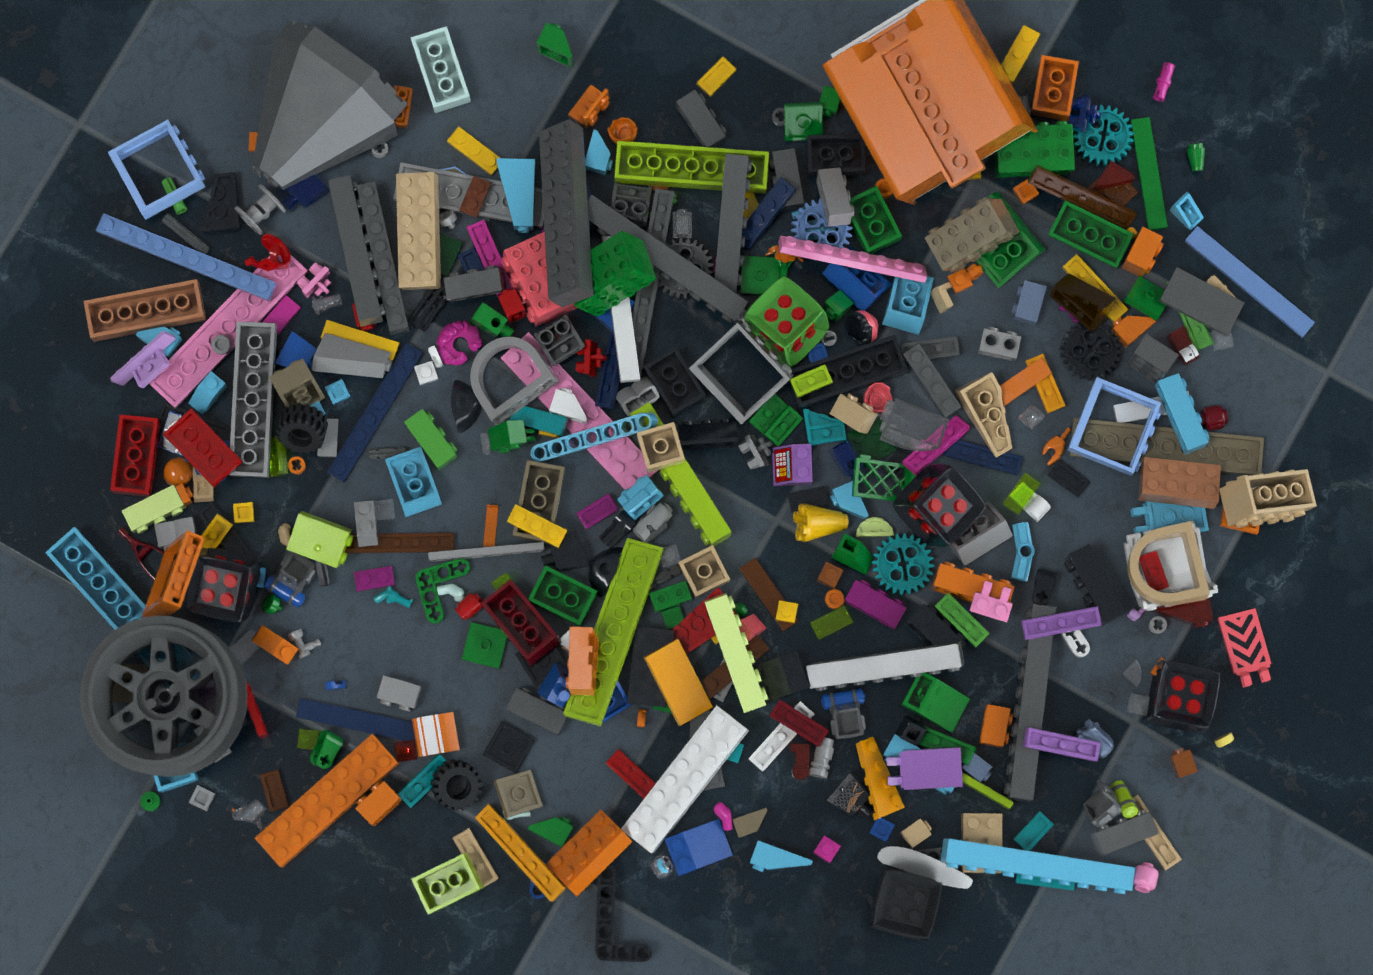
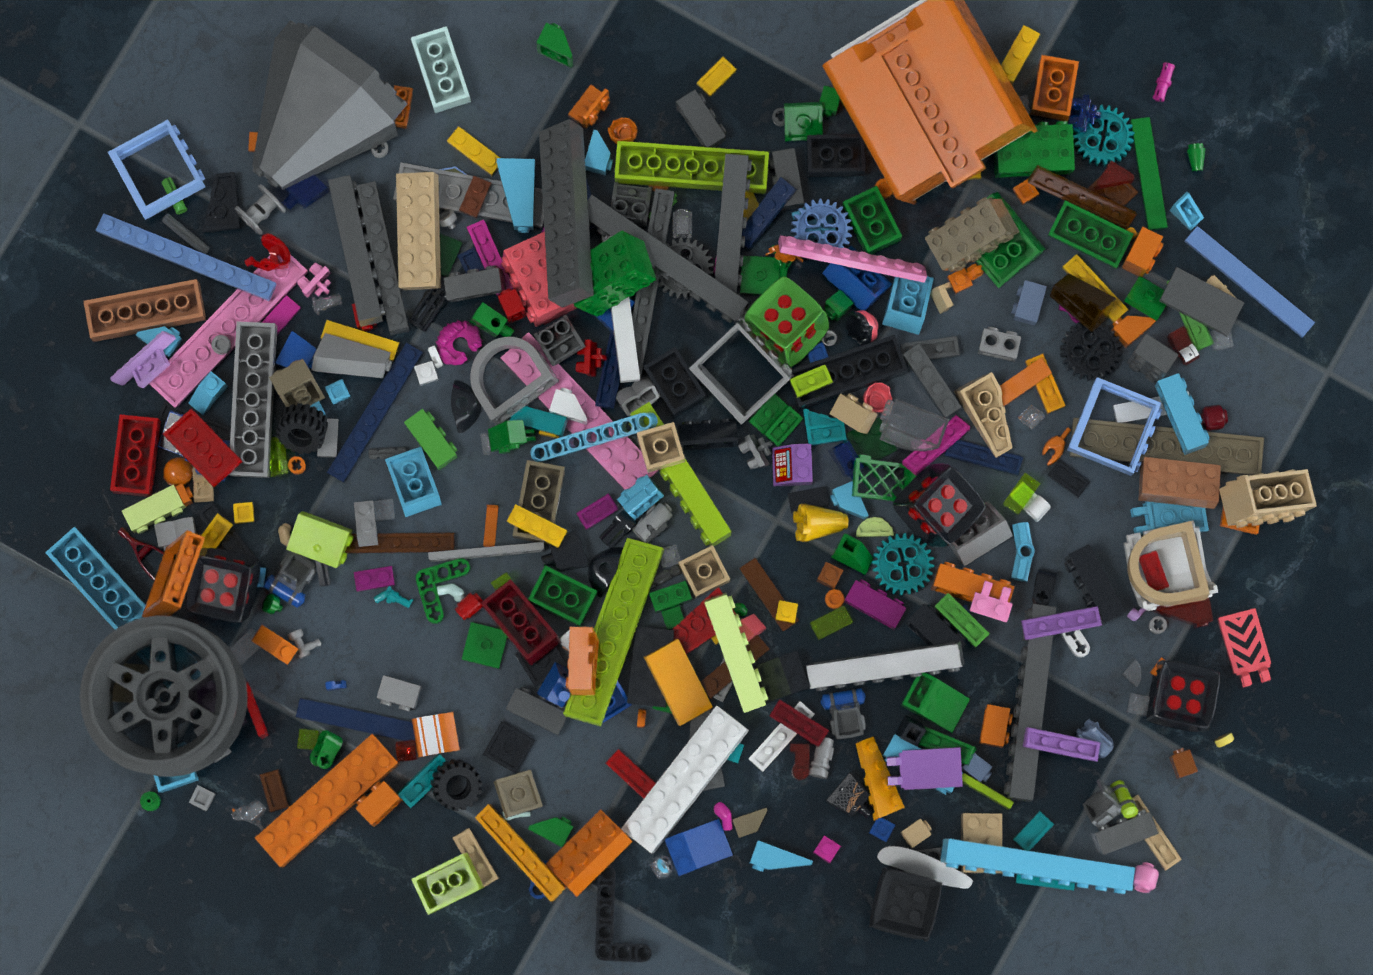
(834, 197): light grey brick -> none

